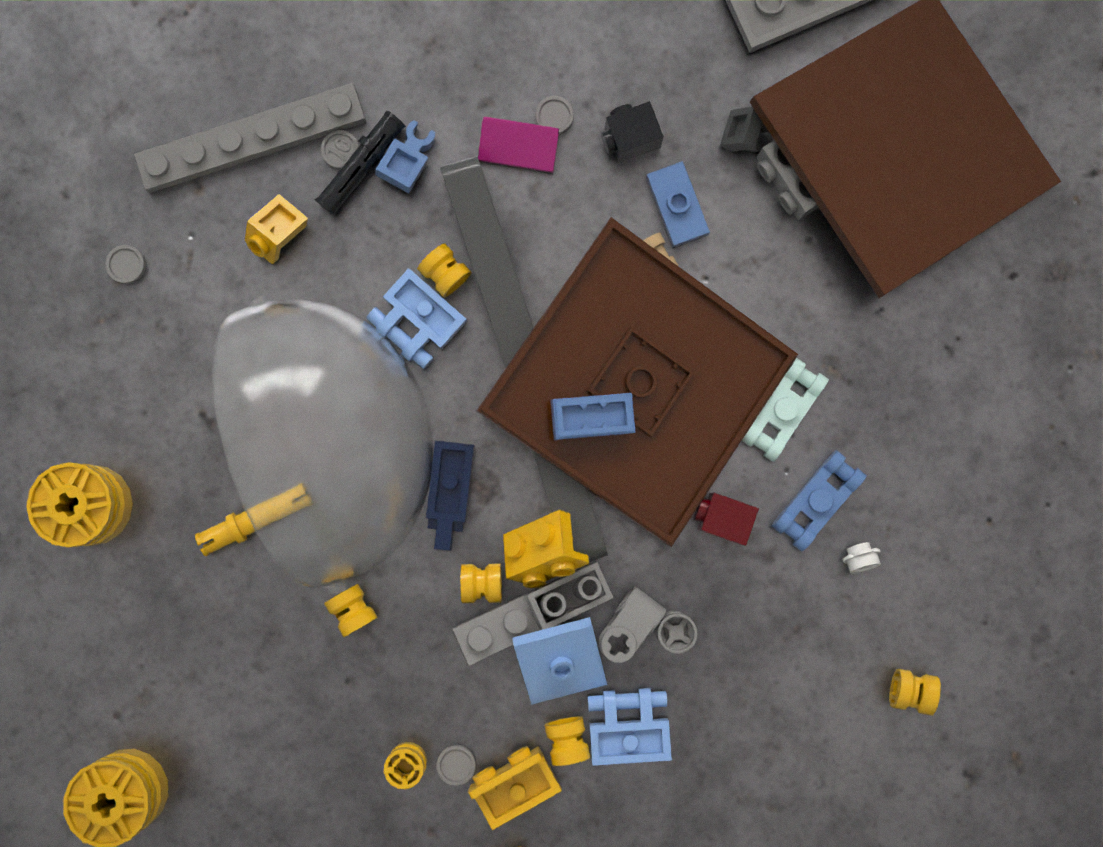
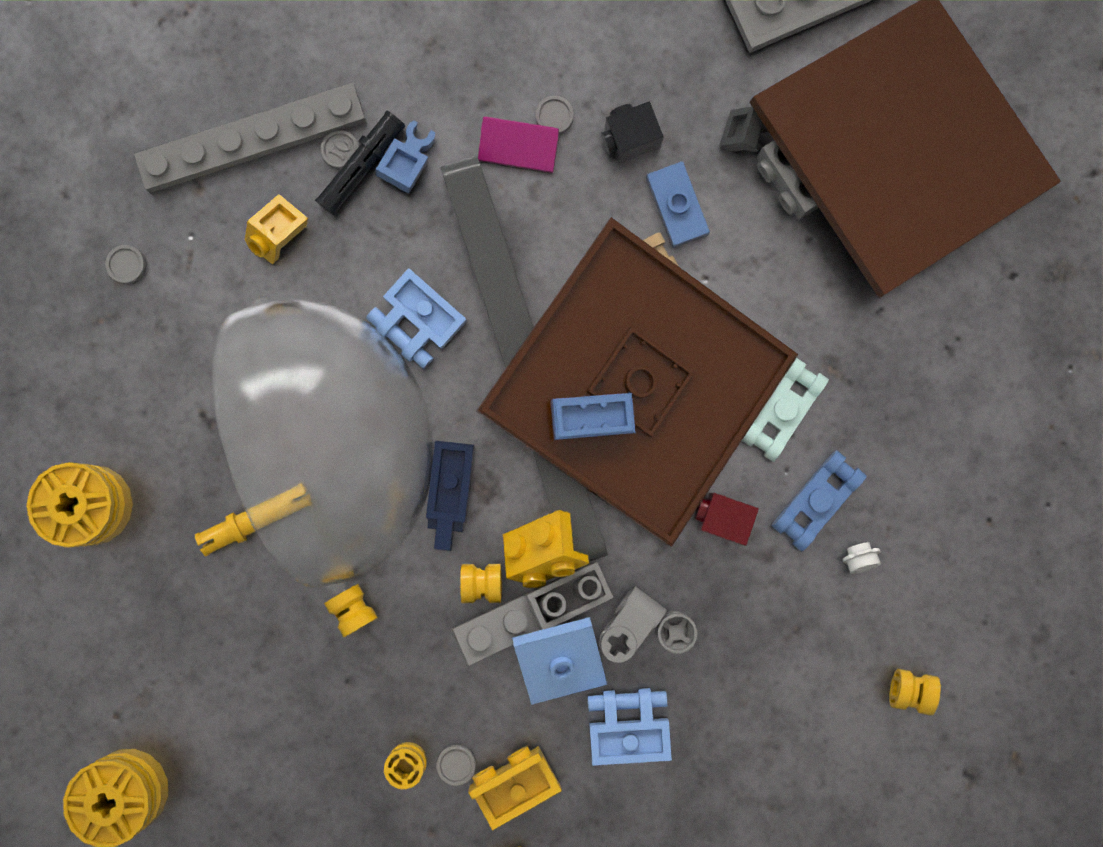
(444, 270): yellow wheel -> none
(568, 744): yellow wheel -> none

